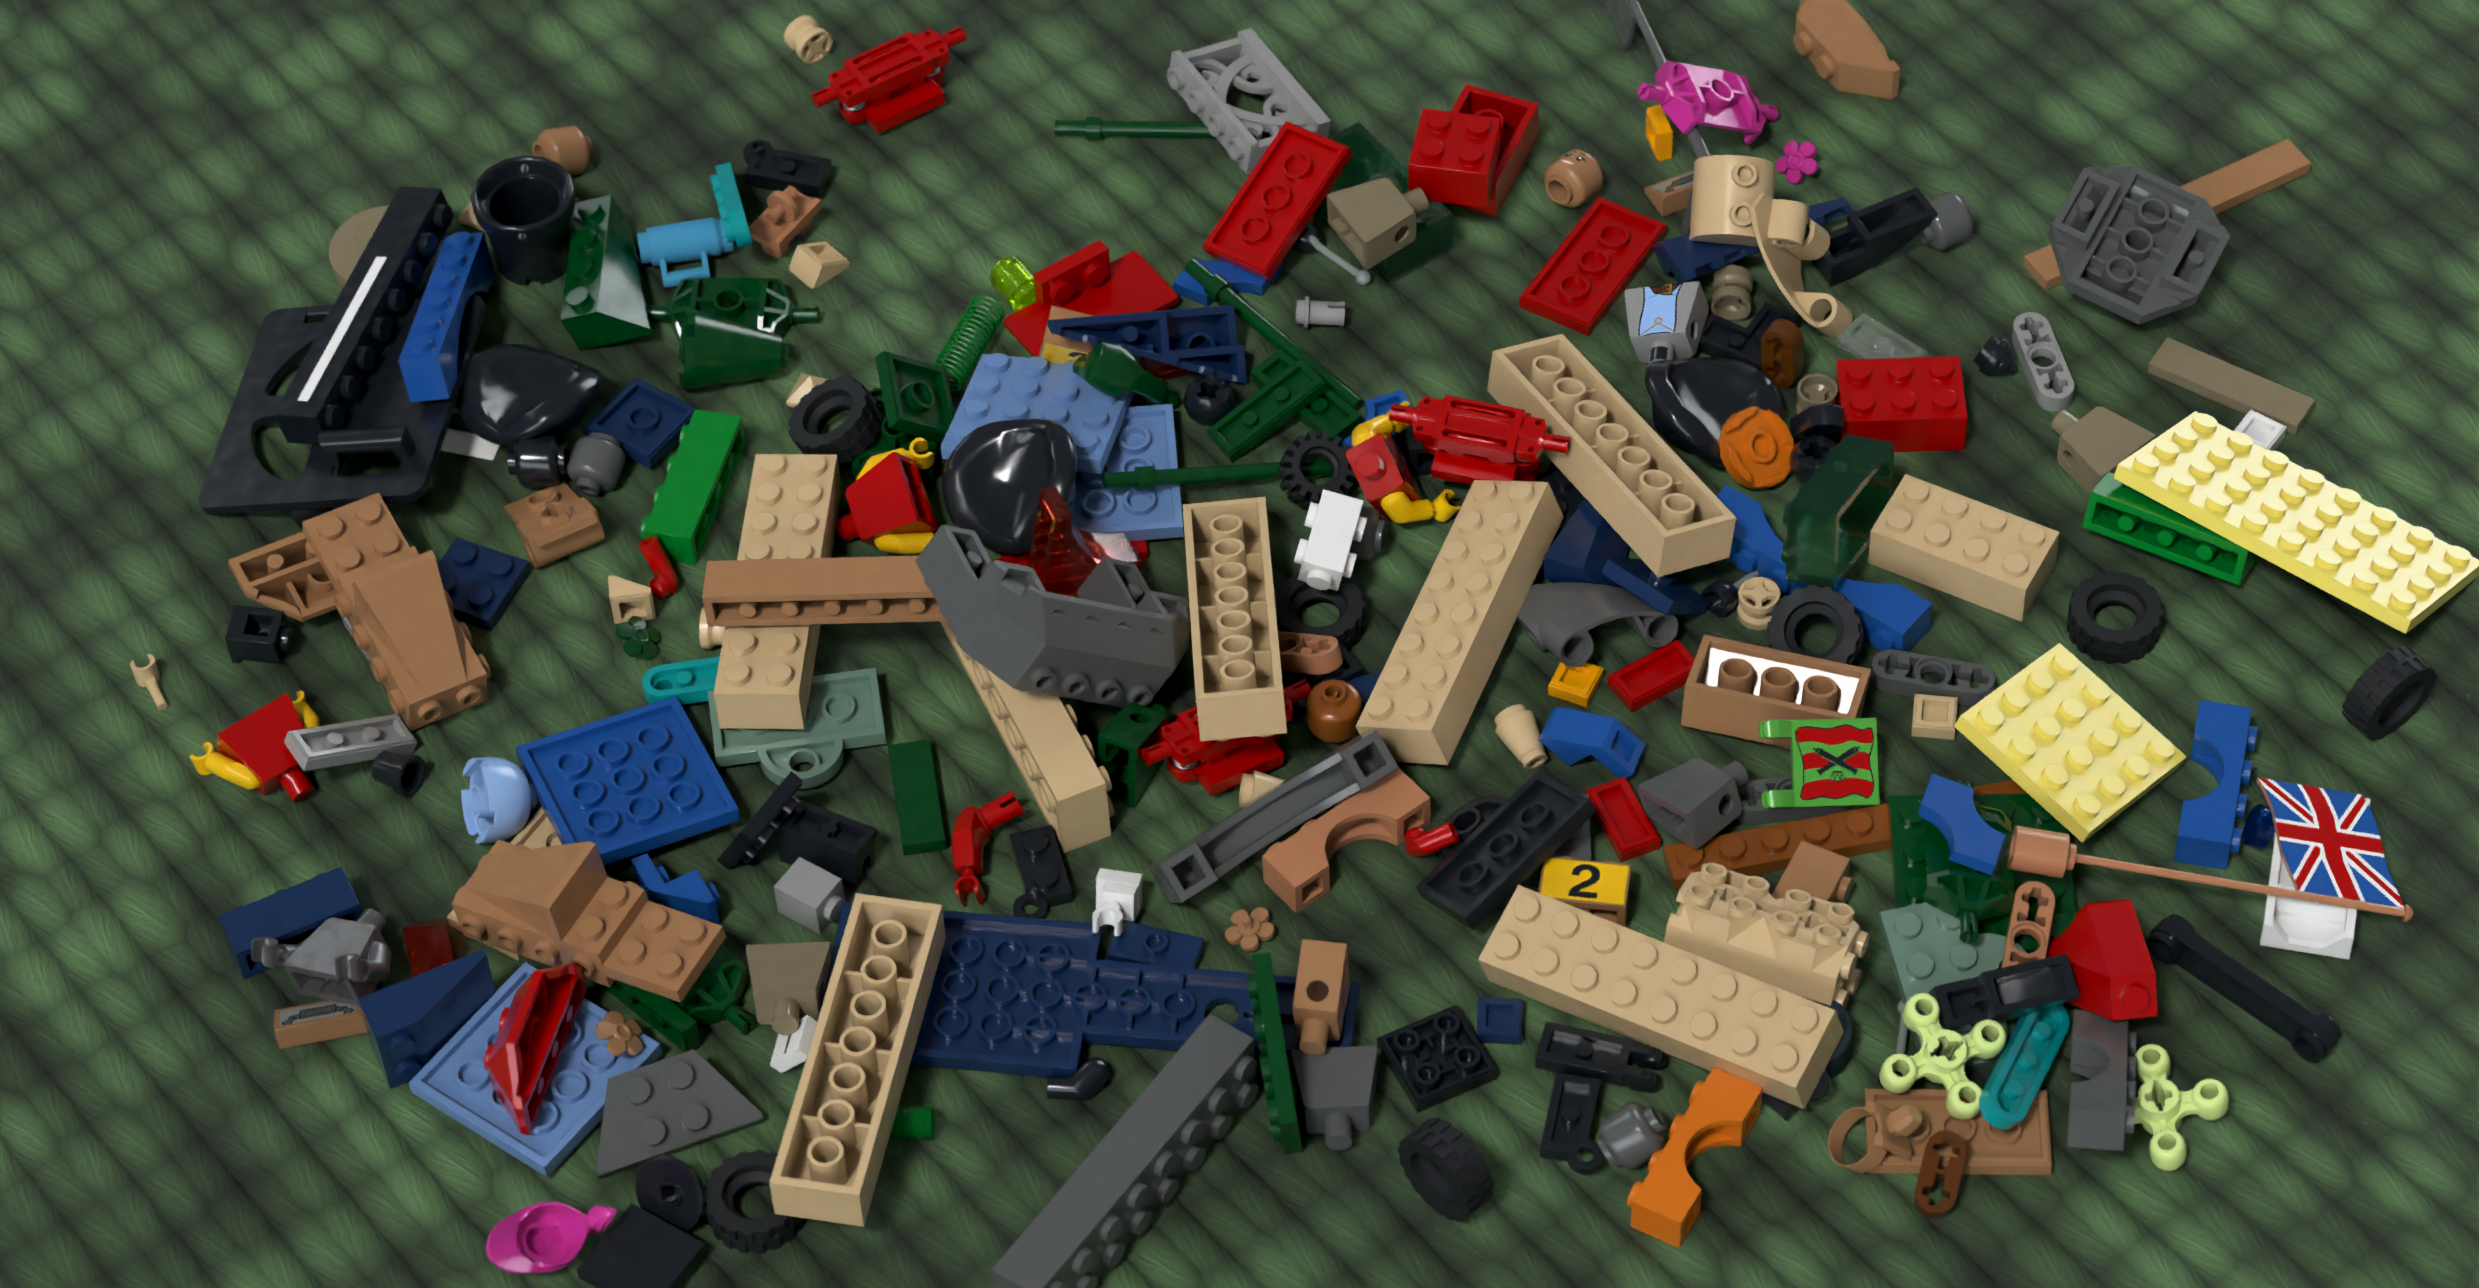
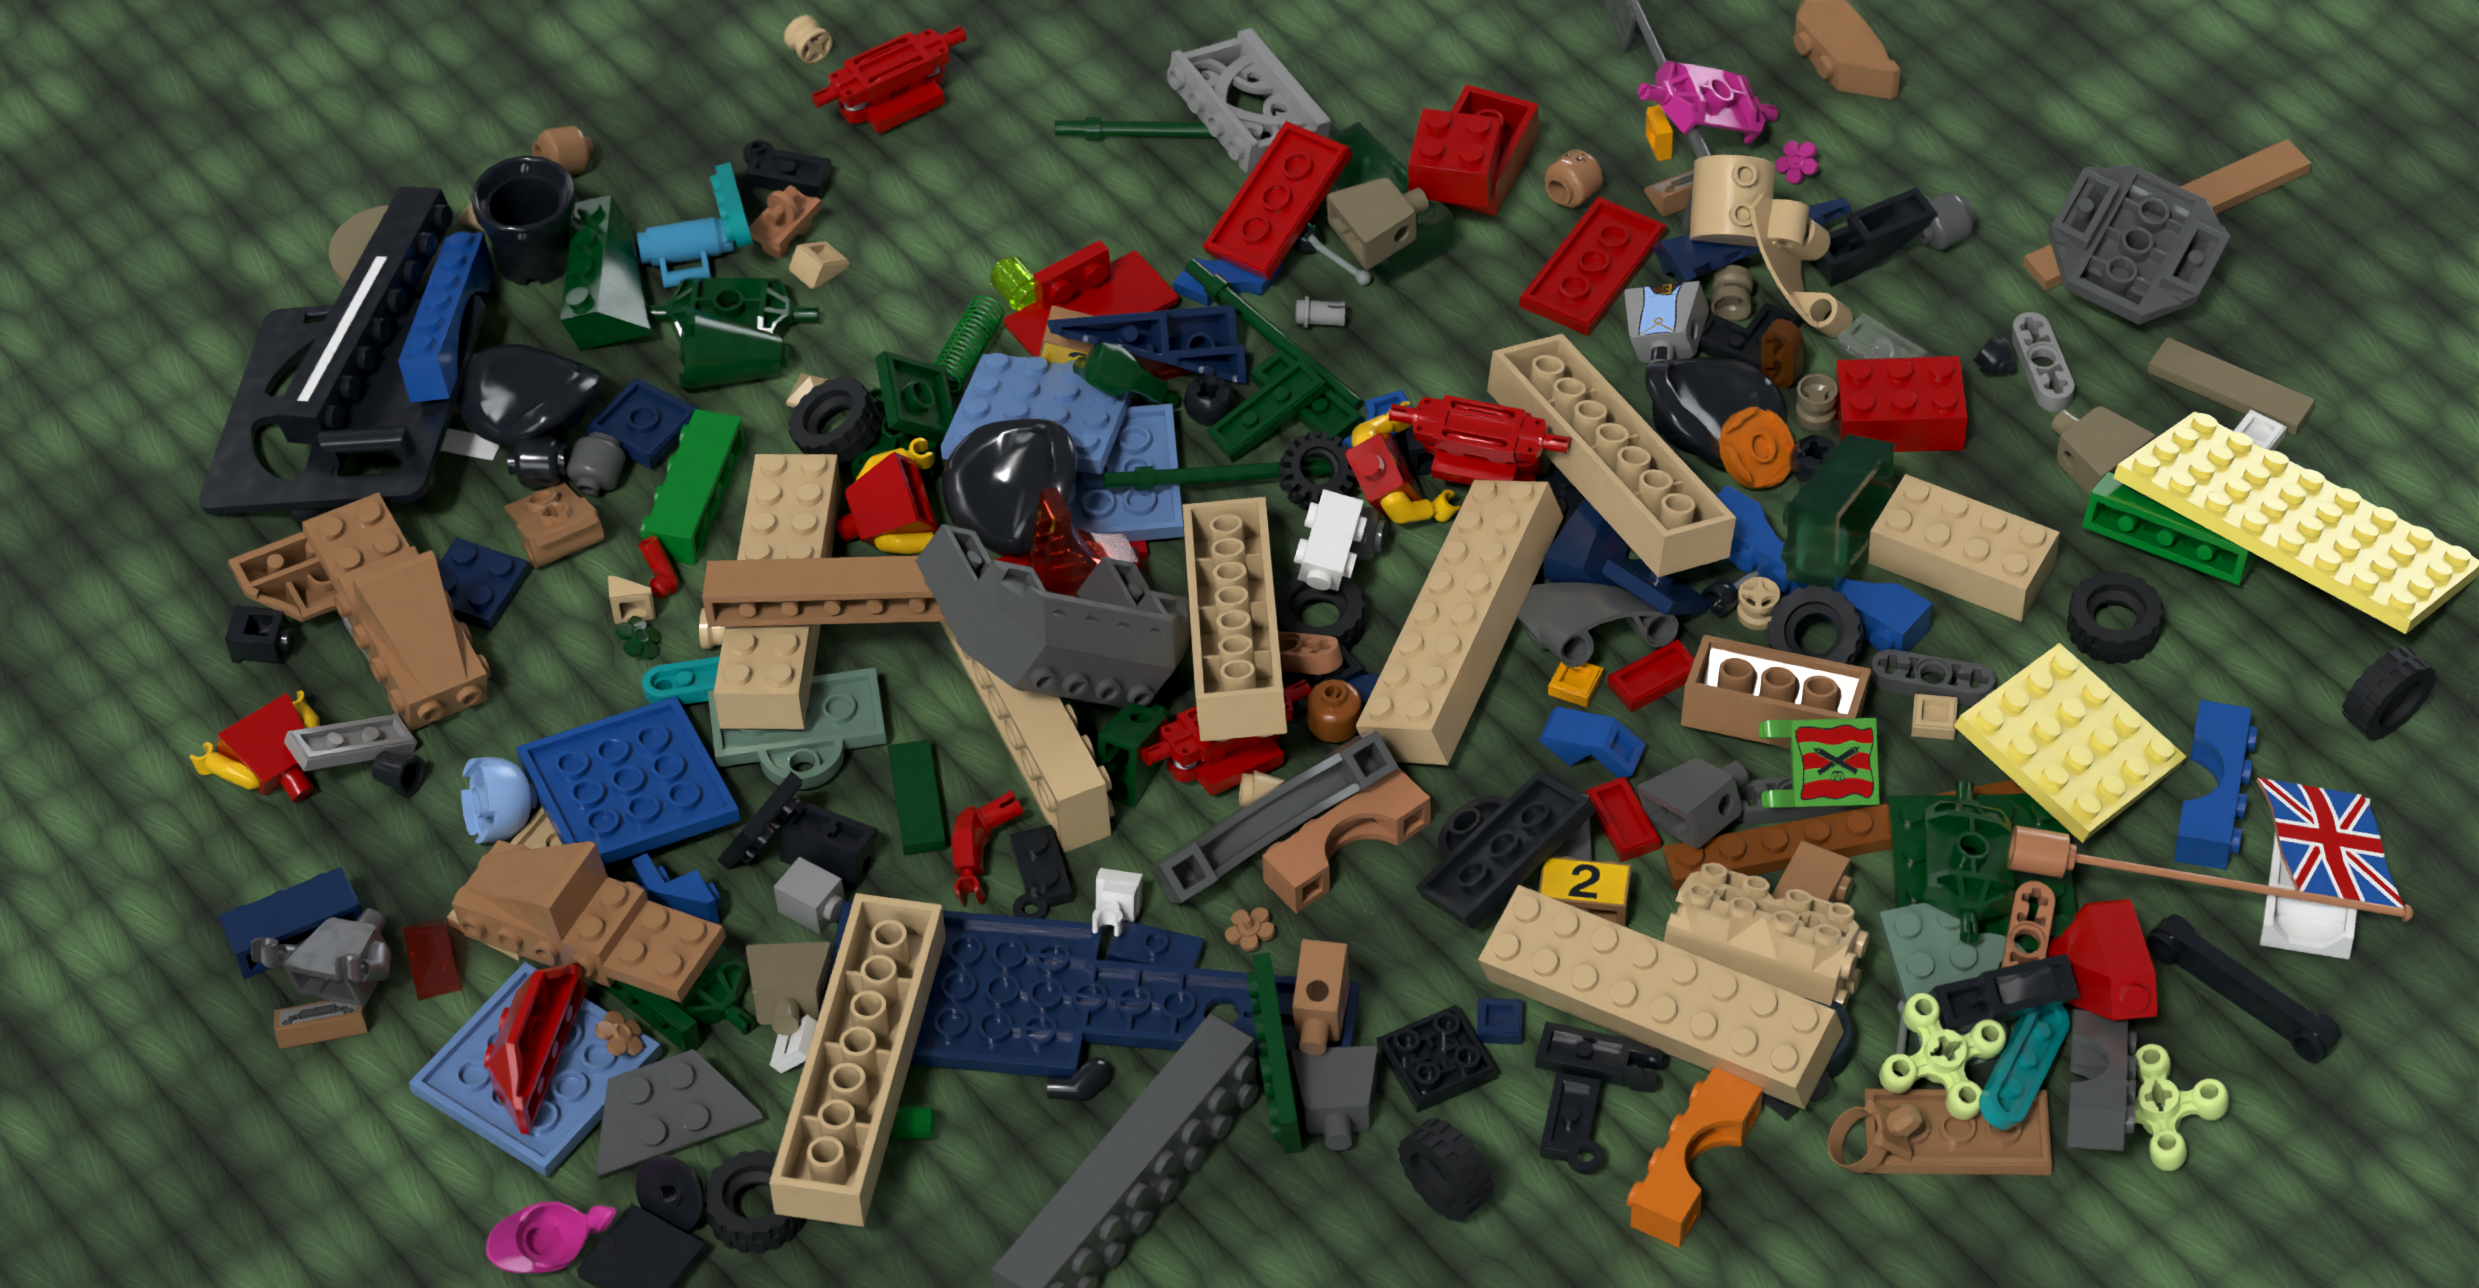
(149, 677): tan hand -> none
(421, 1014): dark blue slope -> none
(1422, 843): red arm -> none
(1520, 734): tan cone -> none
(1632, 1135): dark grey head -> none
(1818, 420): black beam -> none
(1951, 1176): reddish brown beam -> none
(1954, 814): blue tile -> none
(2259, 827): clear blue tile -> none

